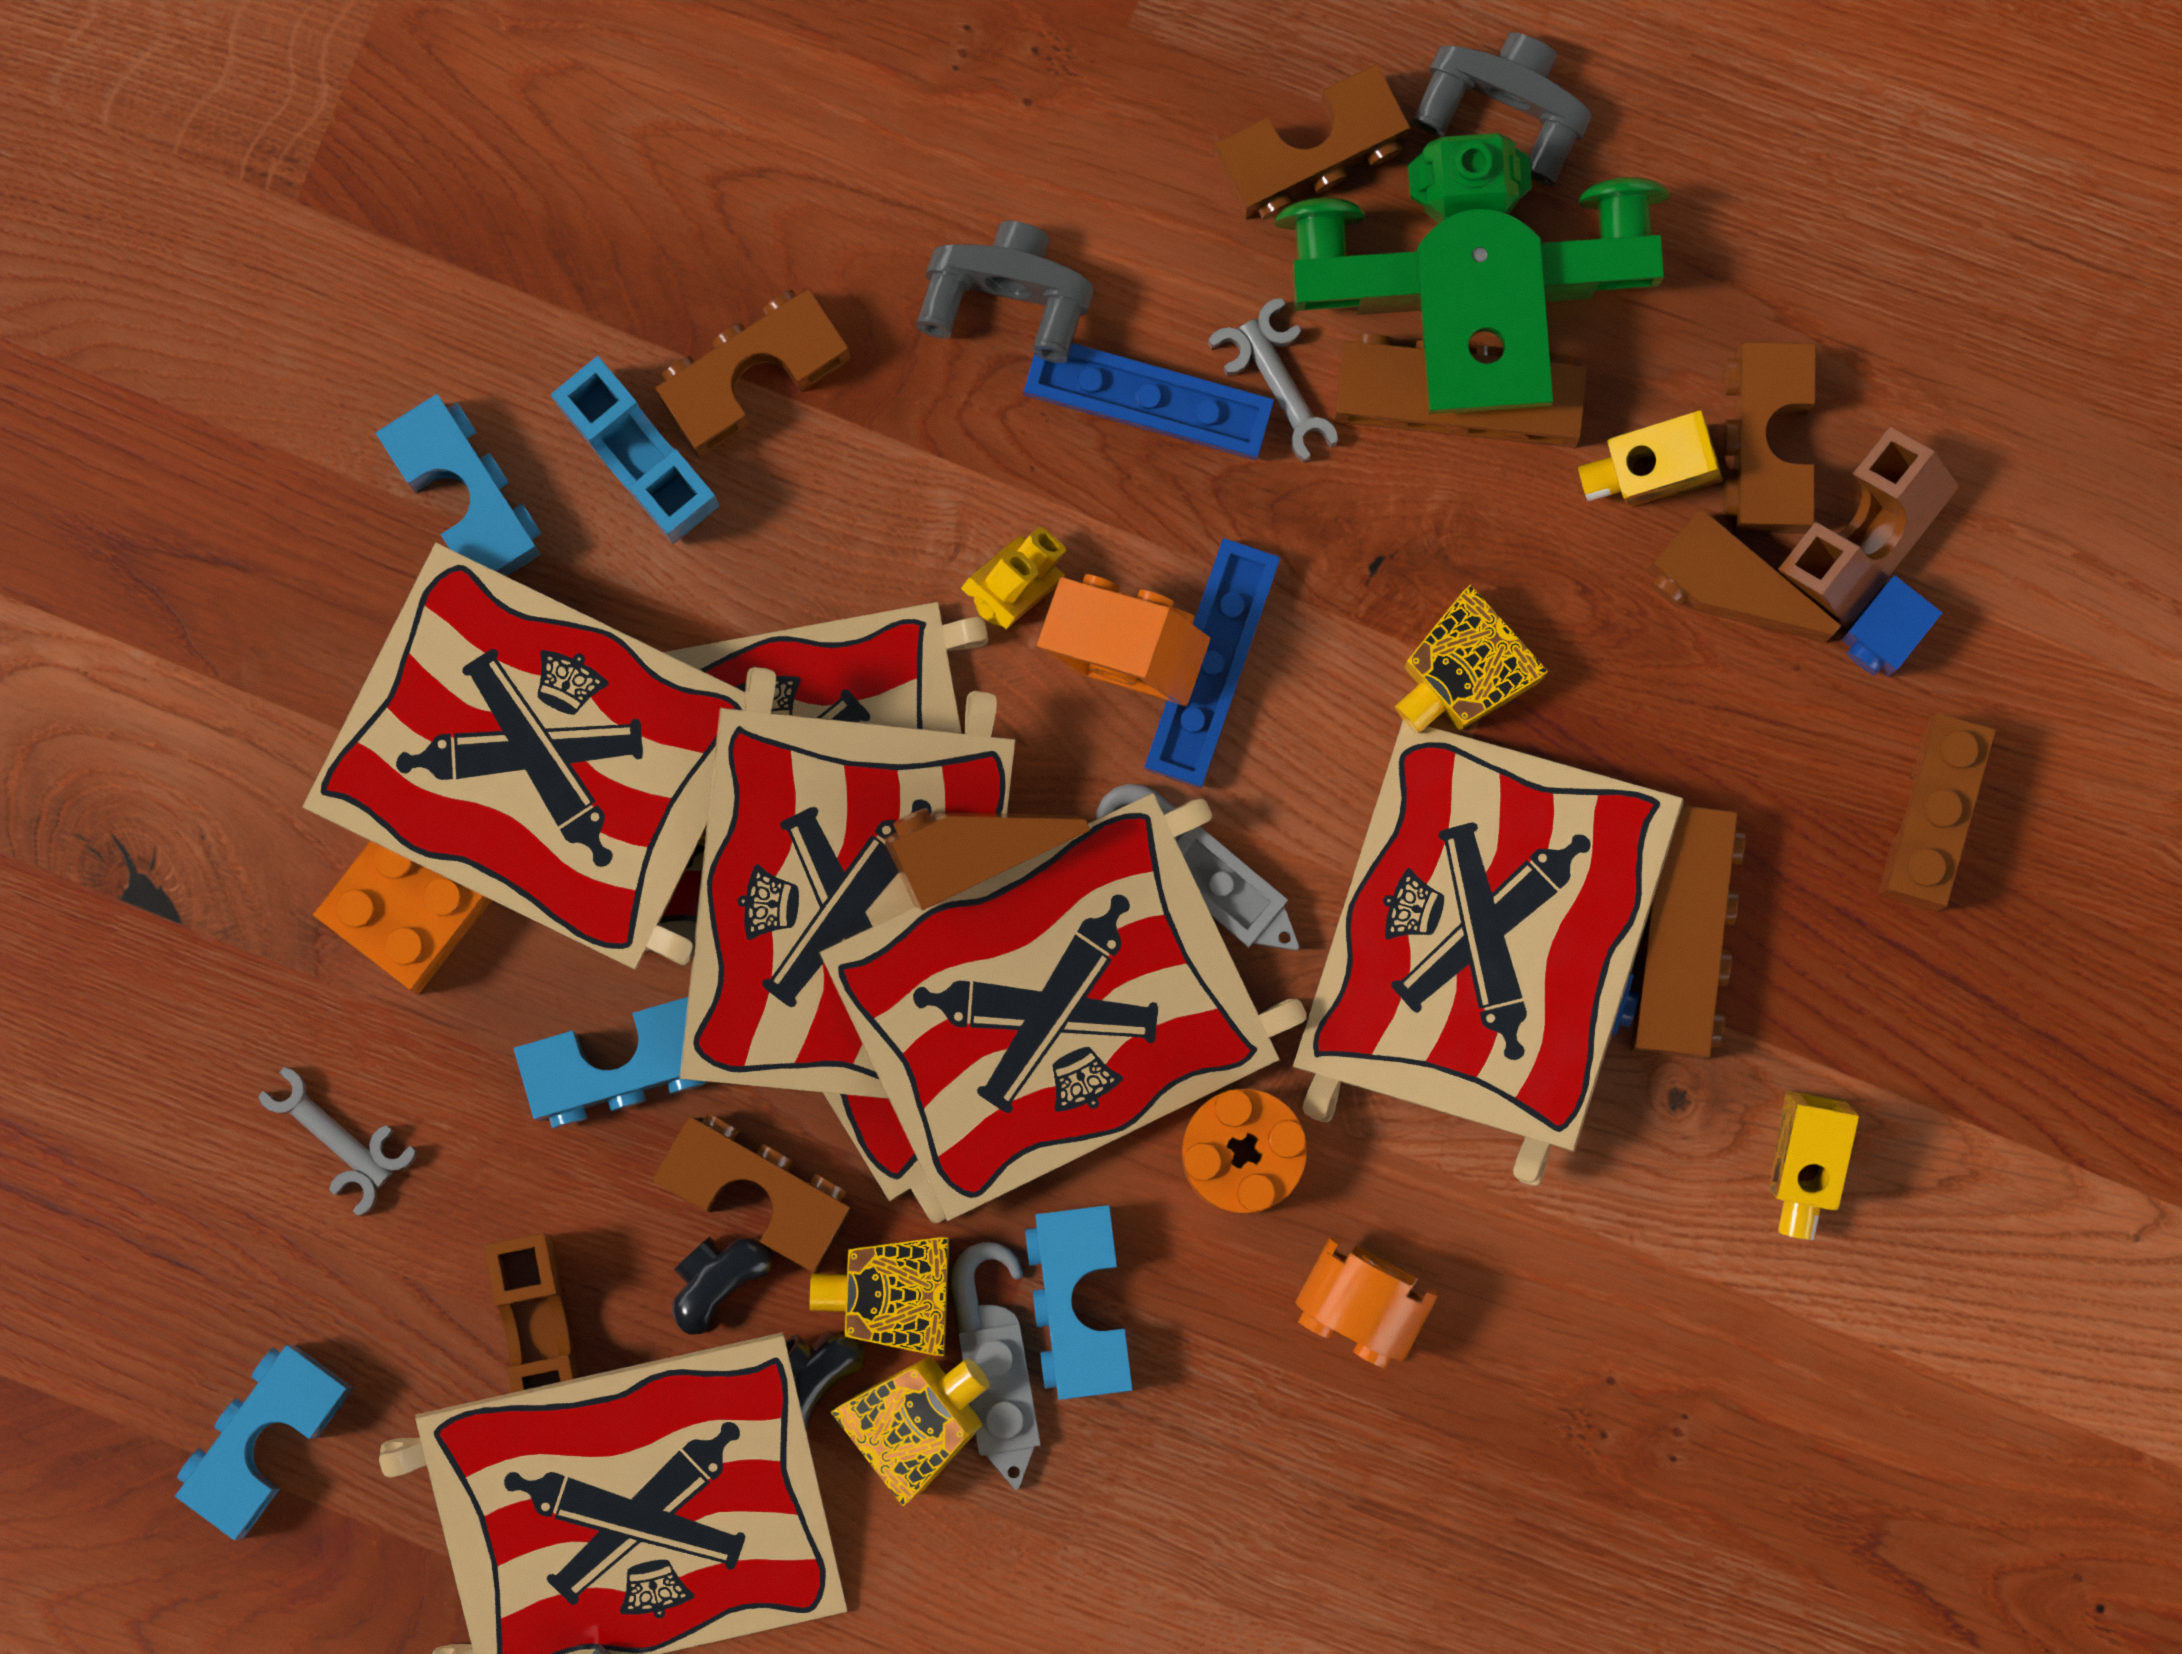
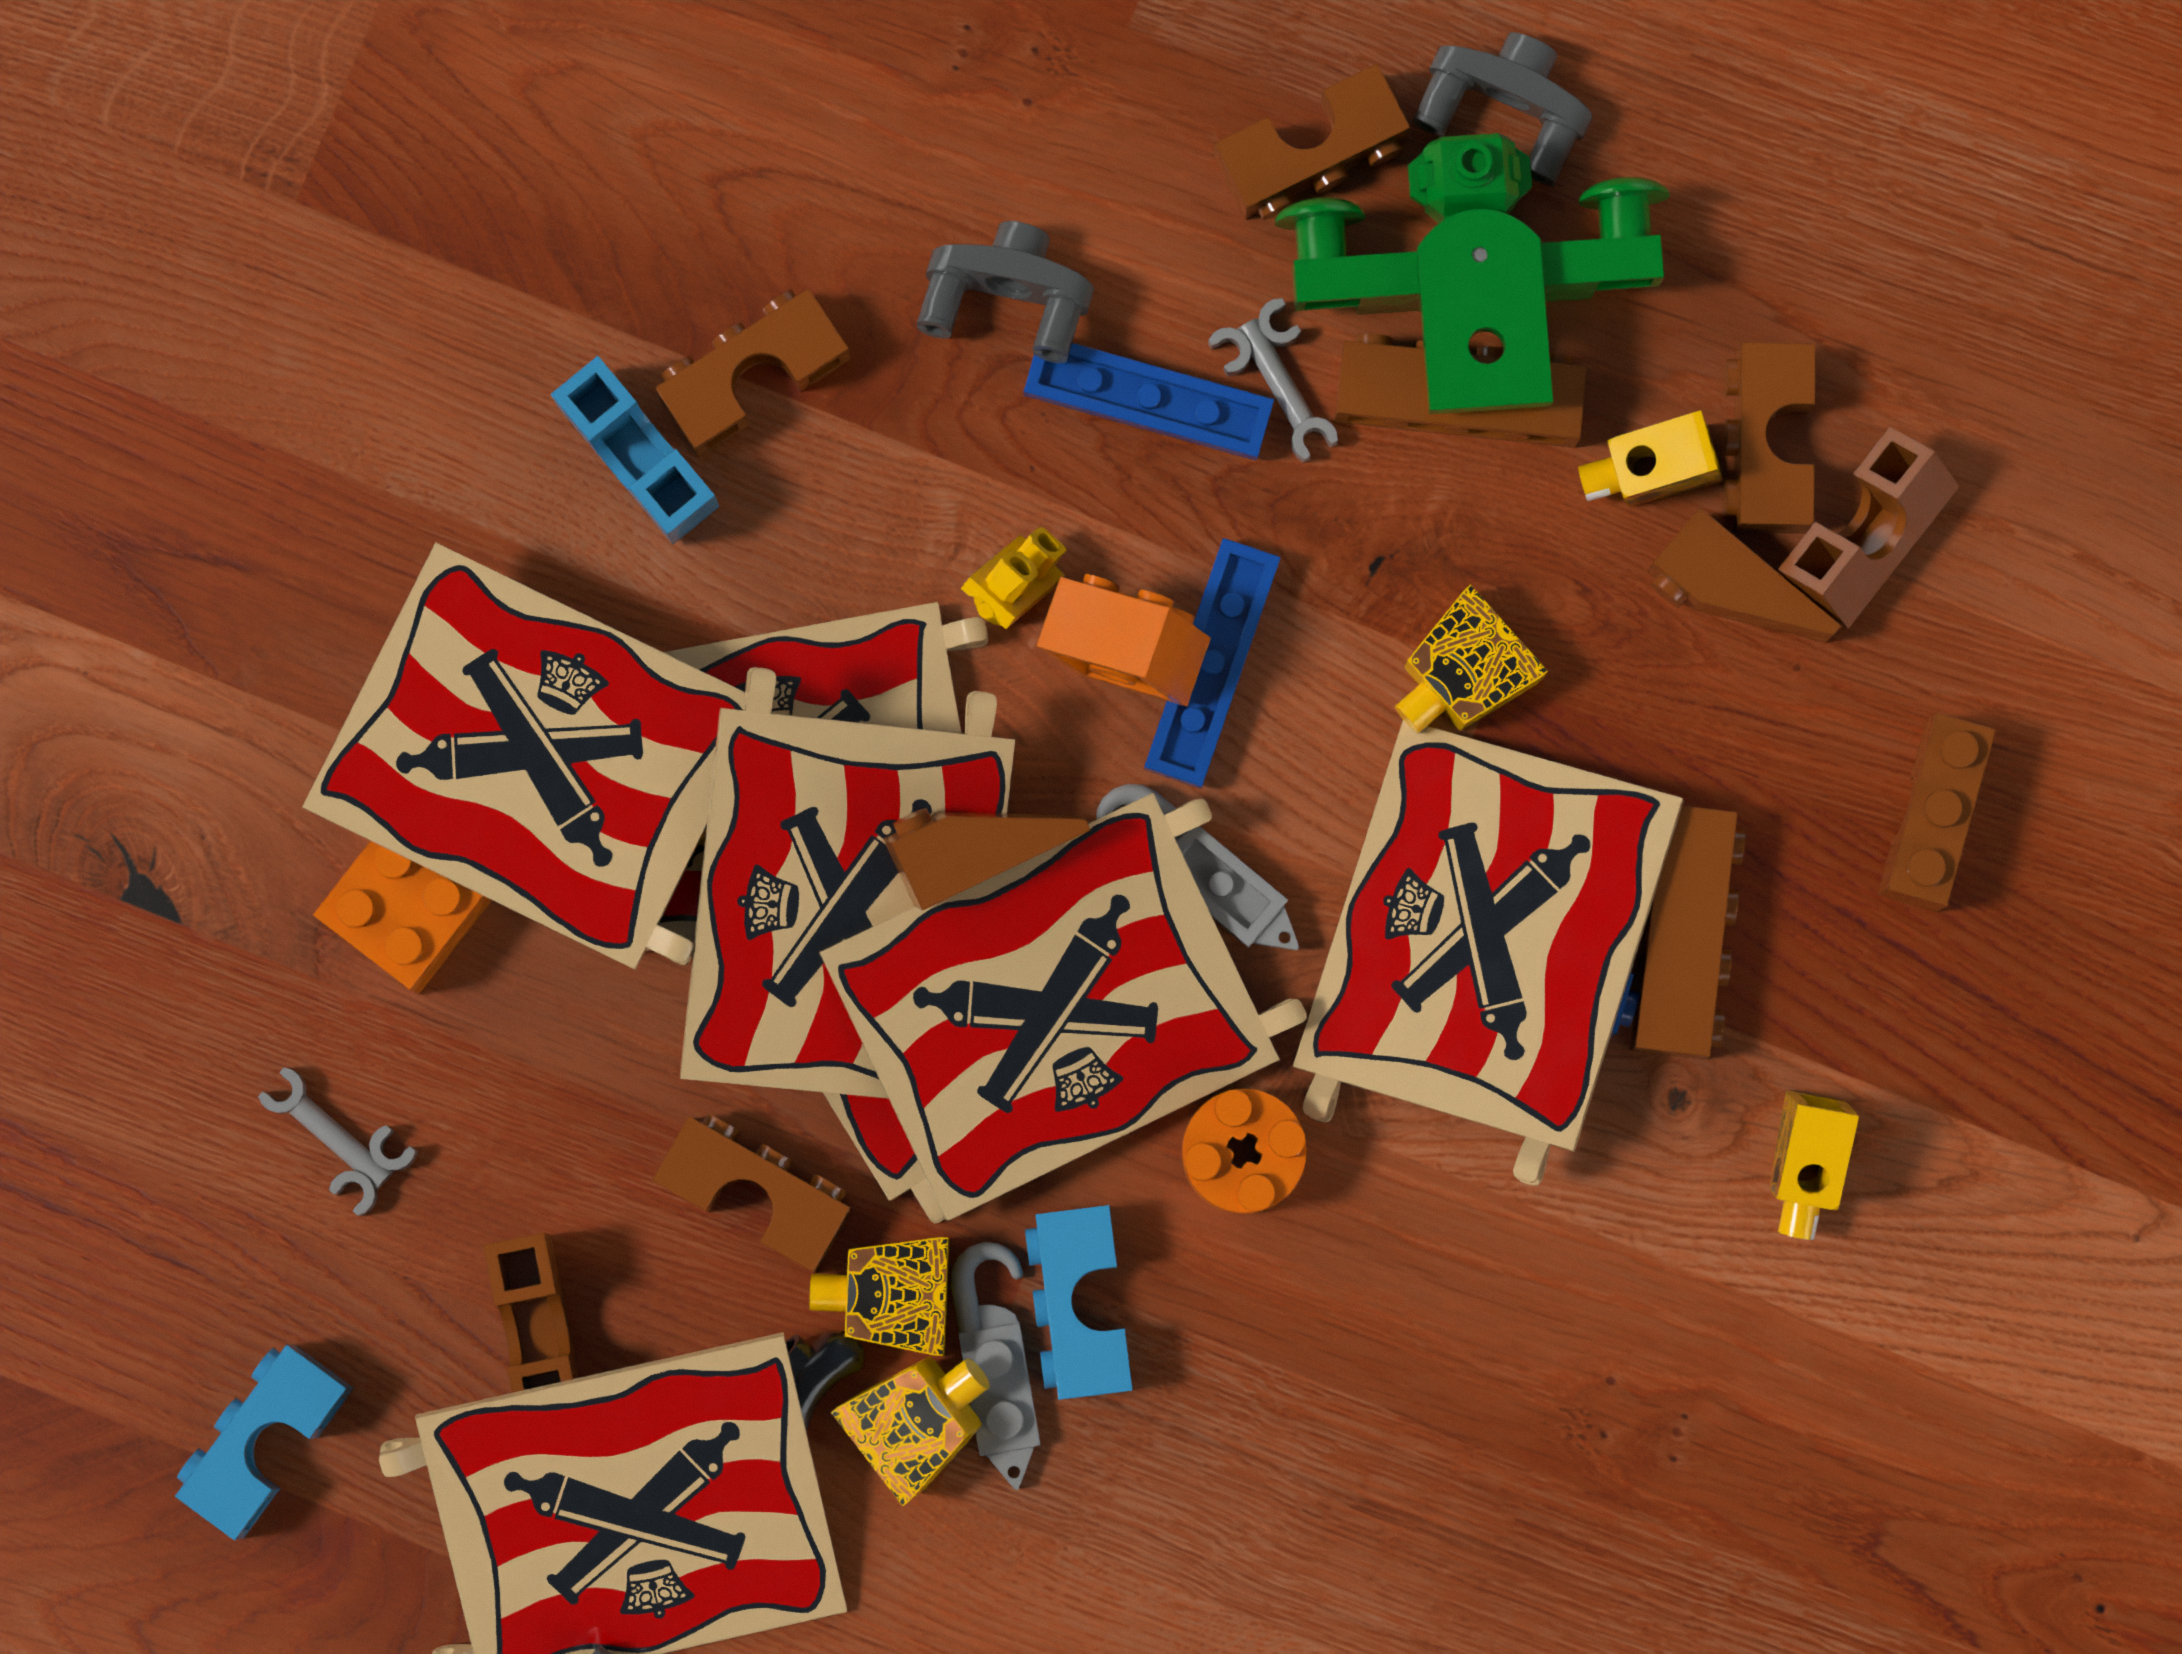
(433, 446): dark azure arch -> none
(564, 1082): dark azure arch -> none
(713, 1277): black piece -> none
(1364, 1302): orange brick -> none
(1889, 628): blue brick -> none

